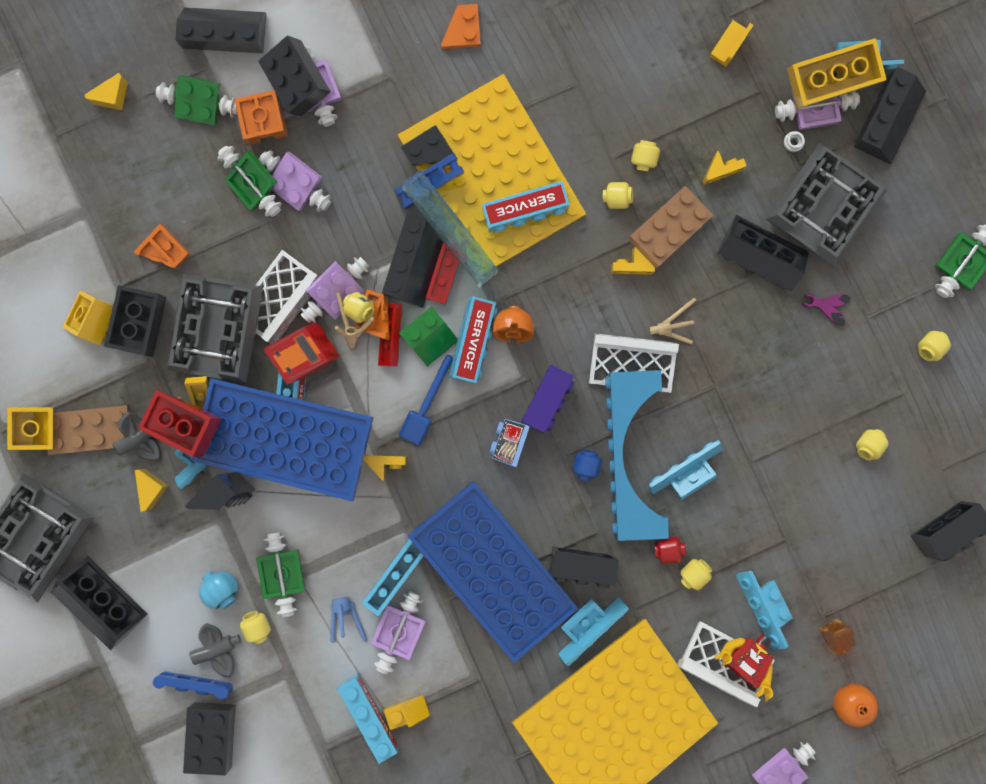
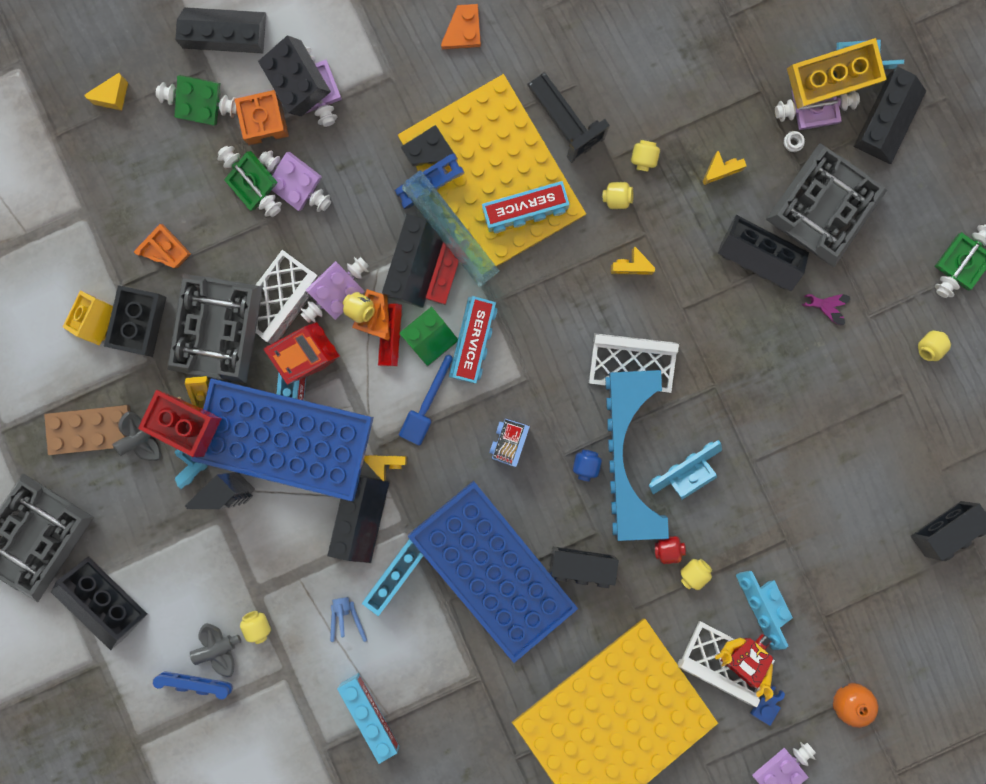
(29, 428): yellow slope -> none
(149, 489): yellow slope -> none
(209, 738): black brick -> none
(218, 590): medium azure plant -> none
(280, 574): green plate -> none
(351, 333): tan plant -> none
(359, 522): none -> black slope
(398, 632): lavender plate -> none
(407, 712): yellow slope -> none
(513, 324): orange cylinder -> none
(548, 399): dark purple brick -> none
(565, 118): none -> black bracket
(588, 626): medium azure bracket -> none
(666, 327): tan plant -> none
(670, 227): medium nougat plate -> none
(730, 43): yellow panel -> none
(767, 710): none -> blue plate
(838, 637): clear orange slope -> none
(872, 444): light yellow head -> none

